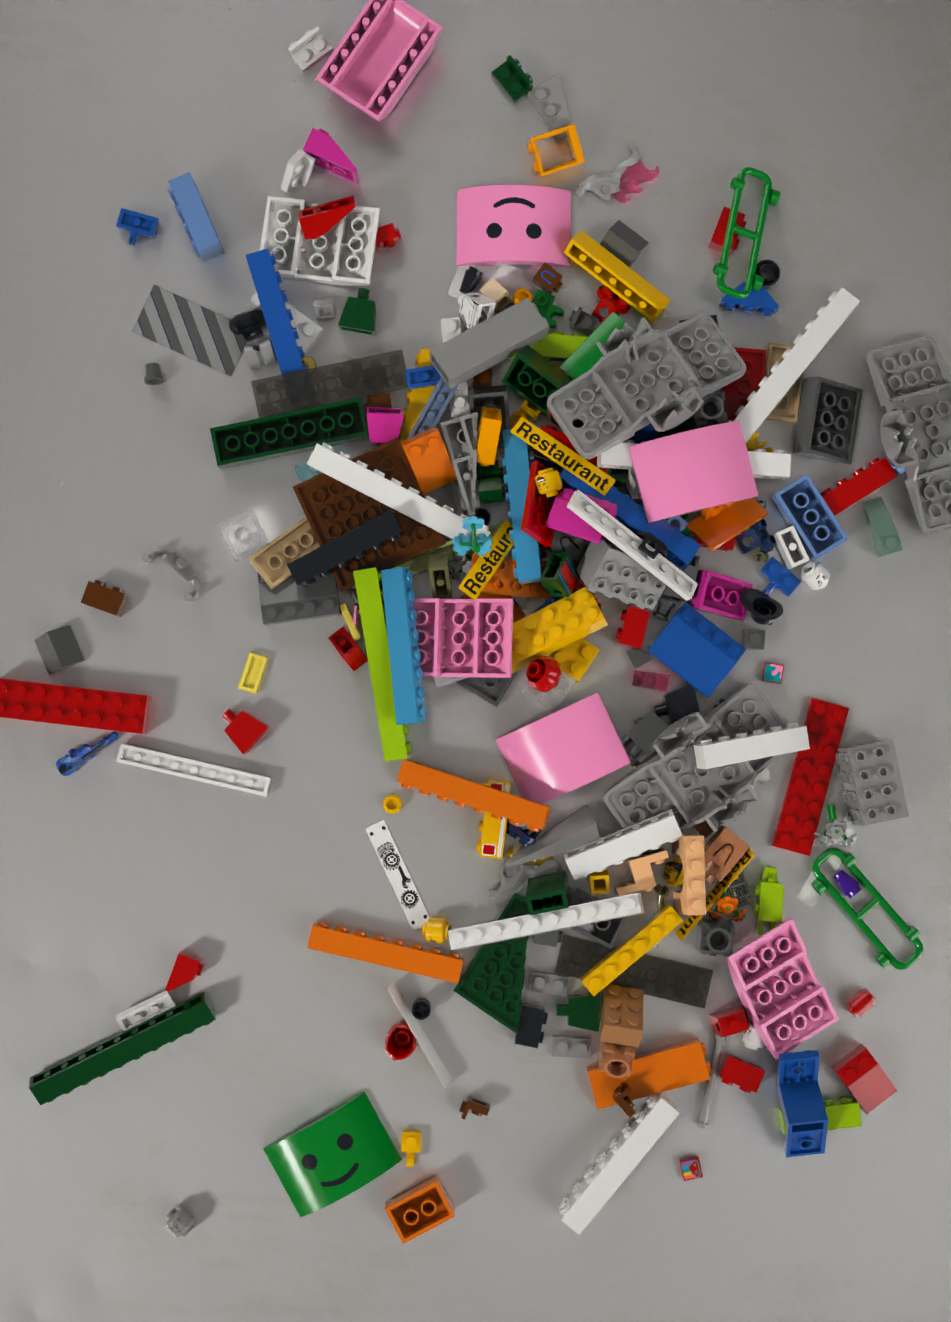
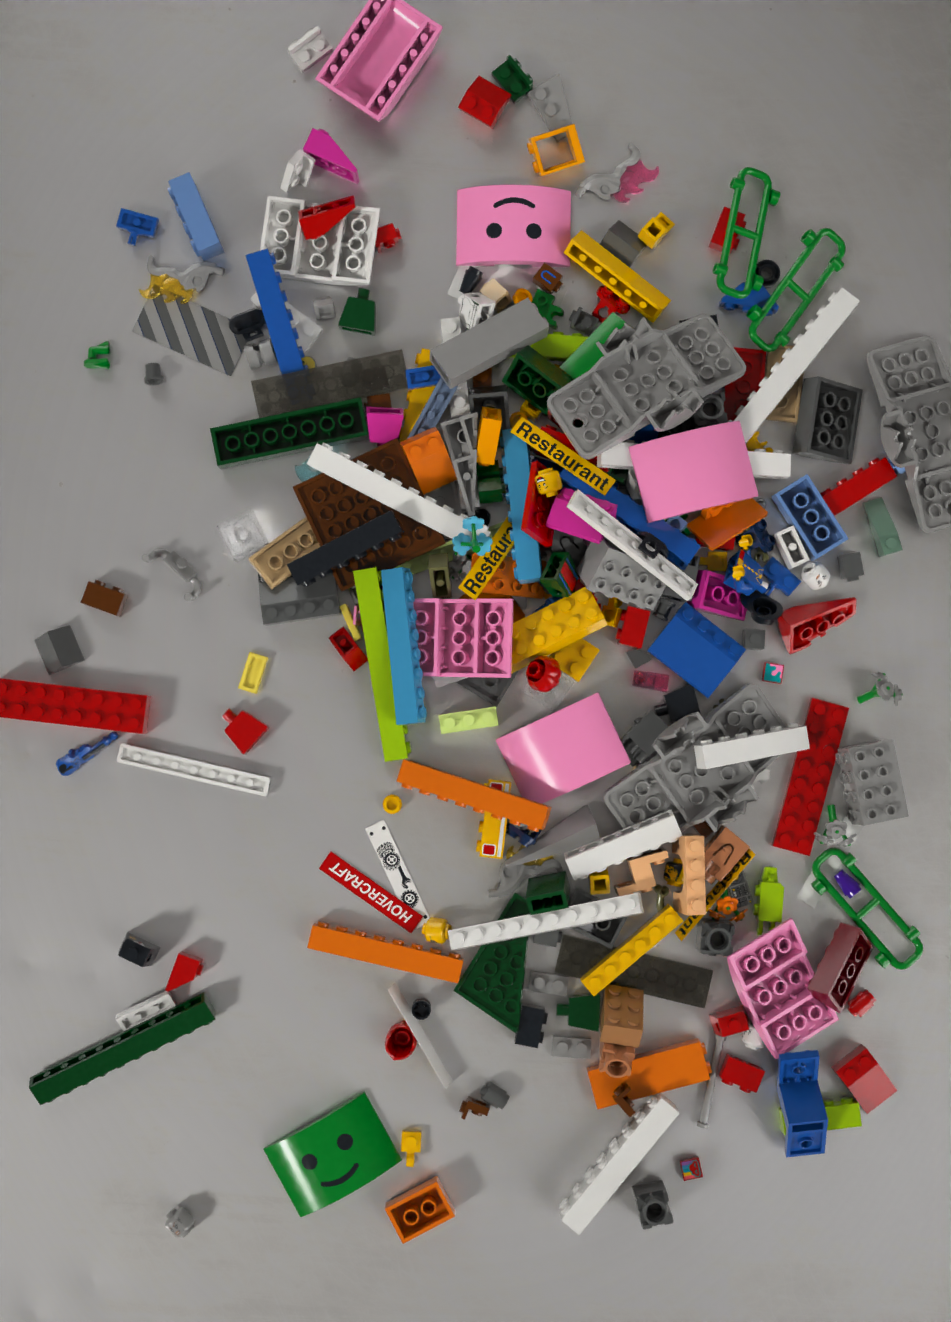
(92, 361): none -> green piece
(138, 950): none -> black torso
(175, 284): none -> piece
(370, 892): none -> red sticker
(468, 720): none -> yellowish green brick
(484, 101): none -> red slope
(494, 1095): none -> dark grey brick
(612, 612): none -> yellow plate
(648, 1194): none -> dark grey piece
(655, 230): none -> yellow brick
(715, 561): none -> yellow plate
(743, 571): none -> blue torso
(756, 314): none -> green bar
(806, 622): none -> red wedge
(840, 967): none -> dark red slope
(850, 566): none -> dark grey brick
(885, 690): none -> light grey plant

